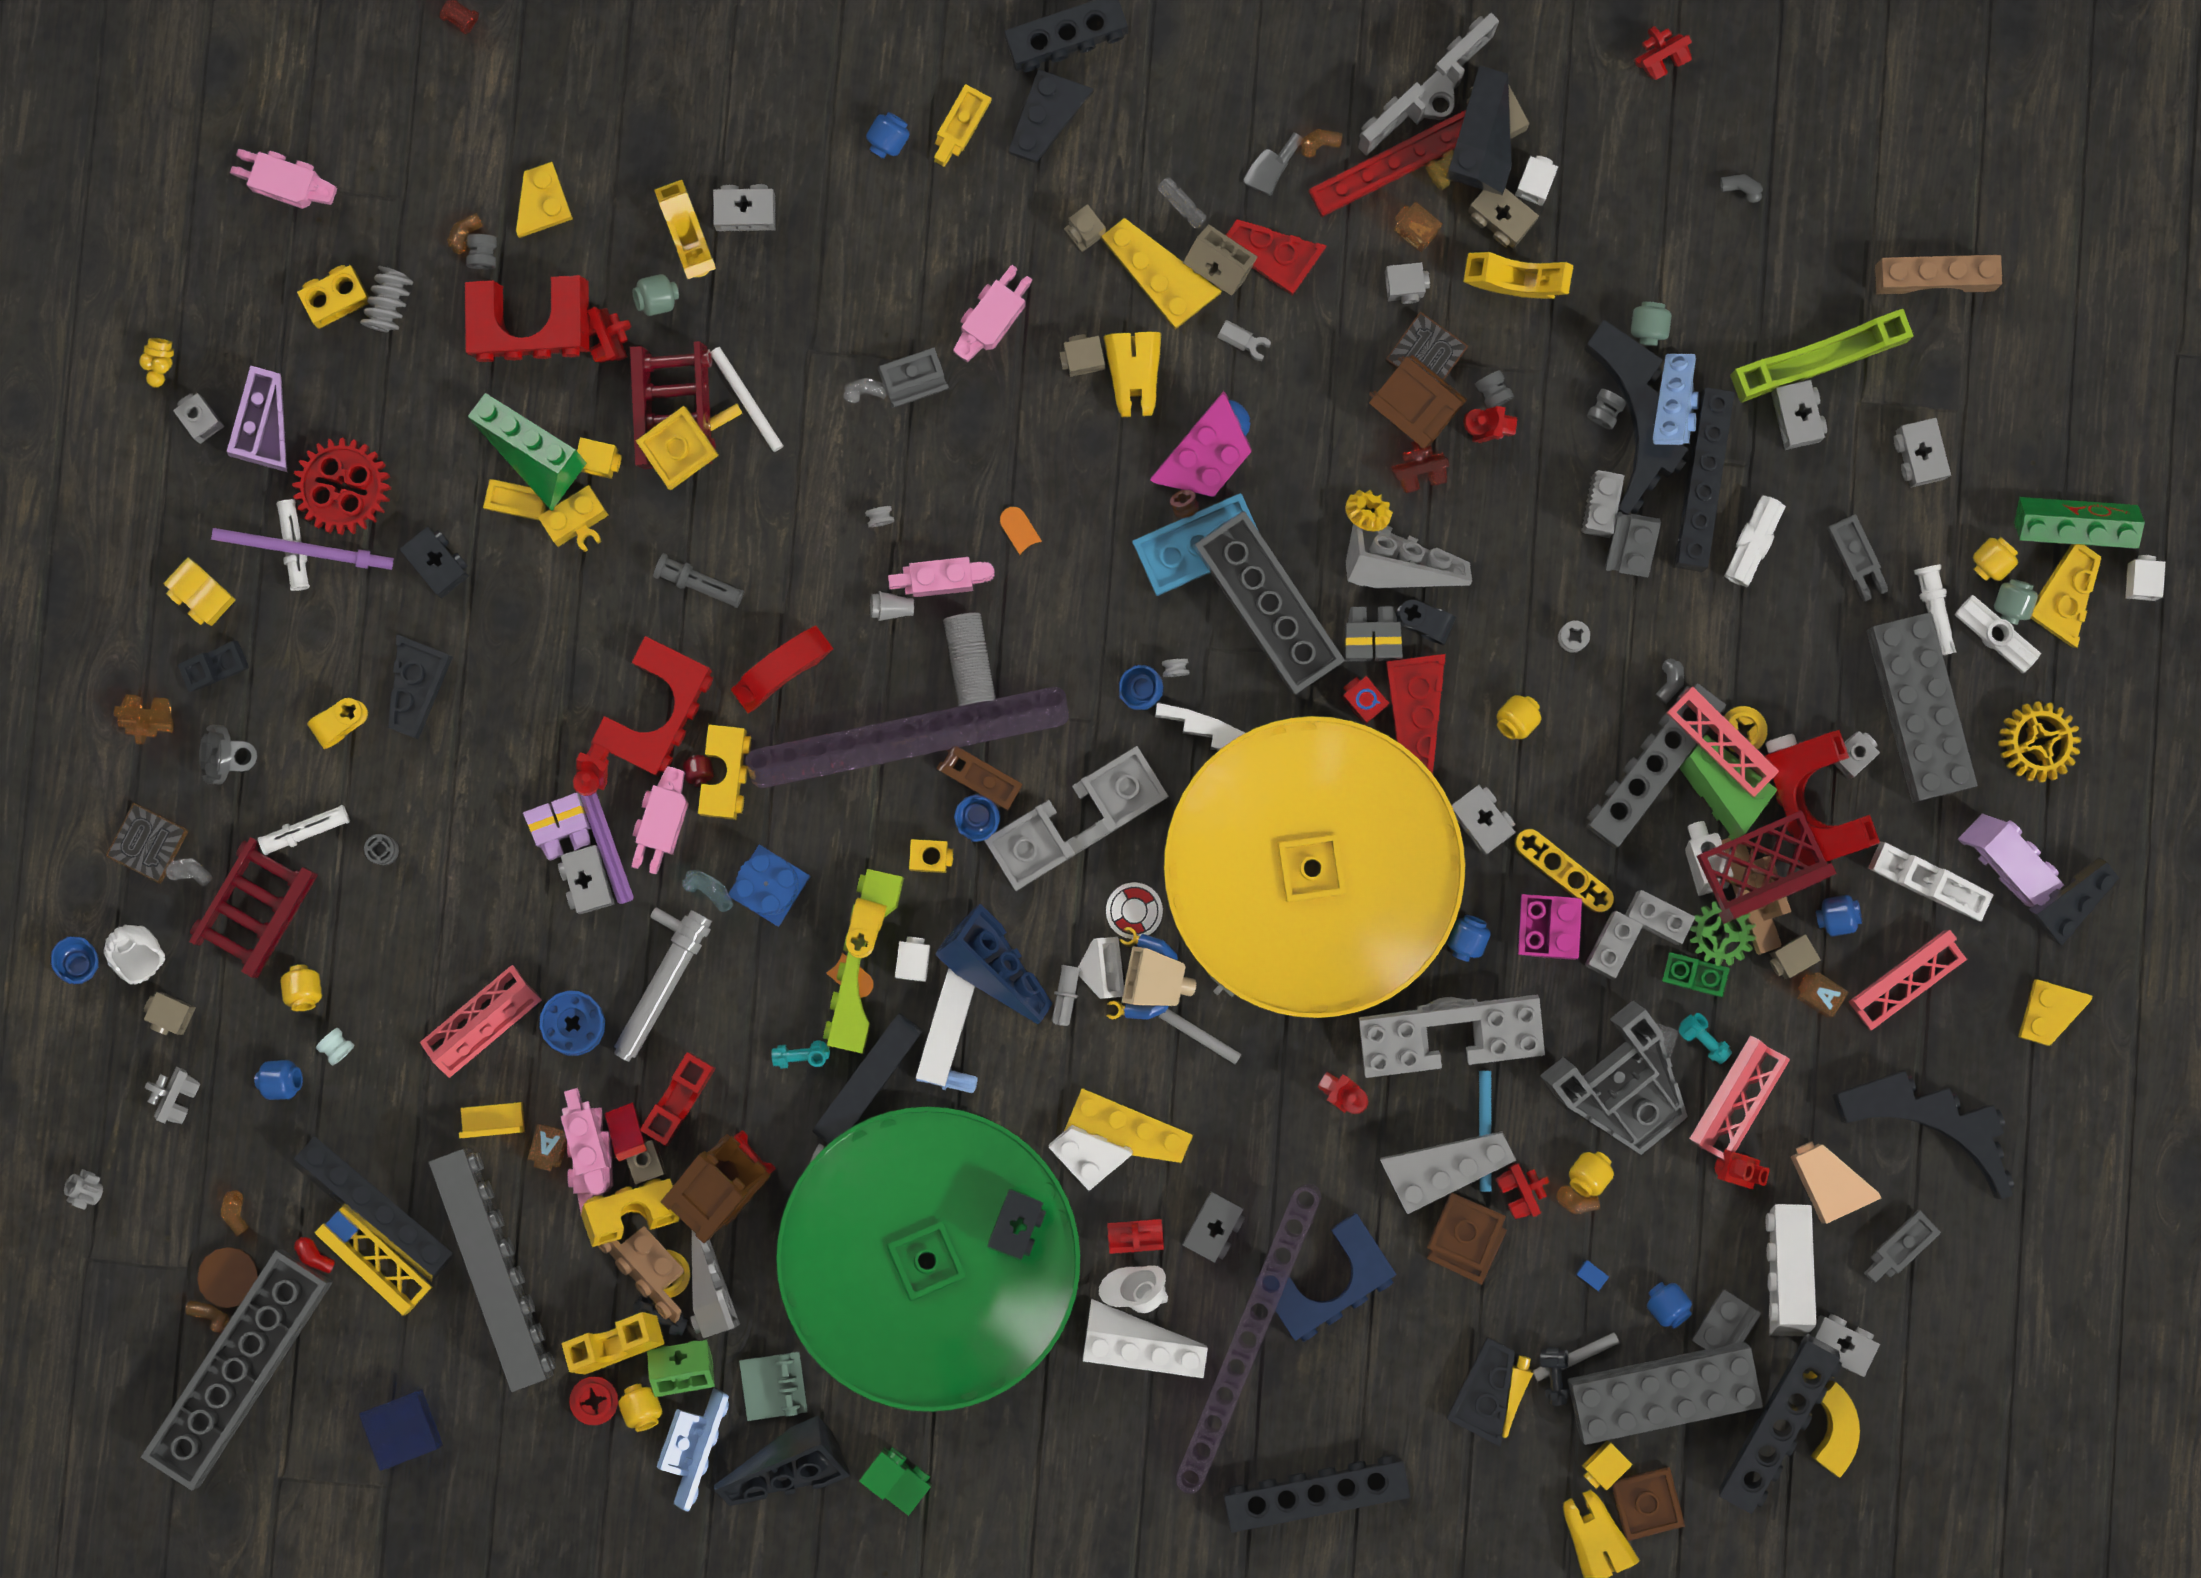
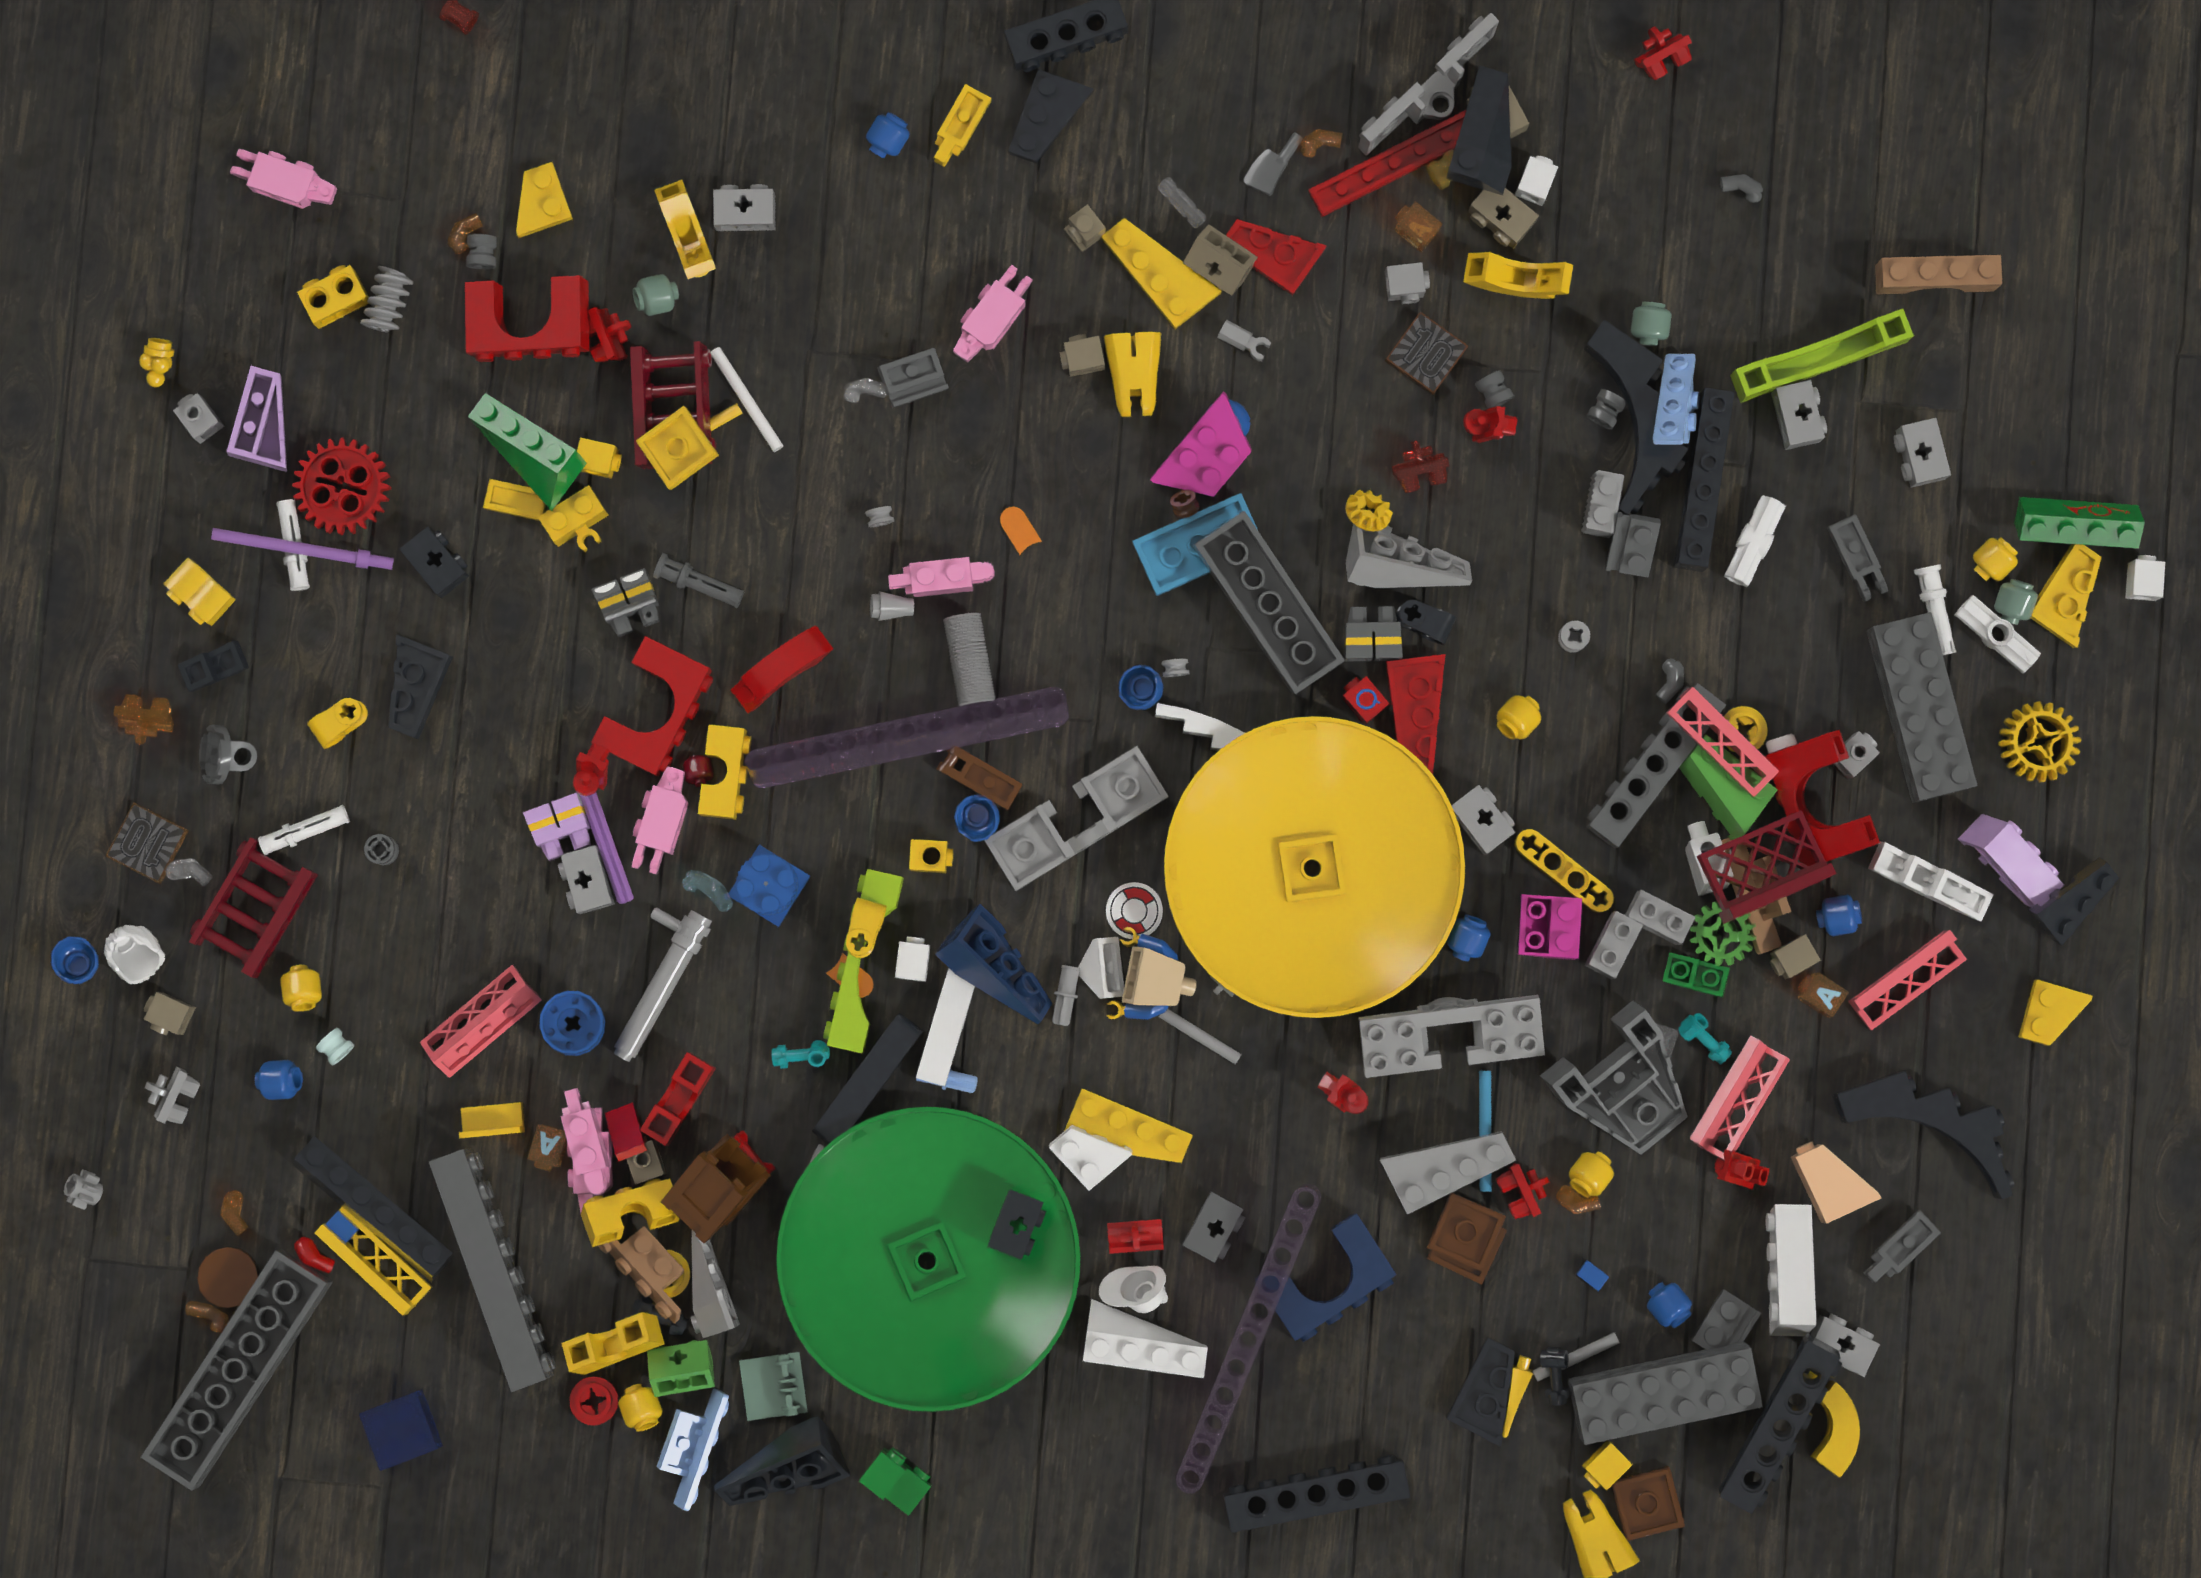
(615, 605): none -> dark grey hips
(1417, 401): reddish brown container -> none

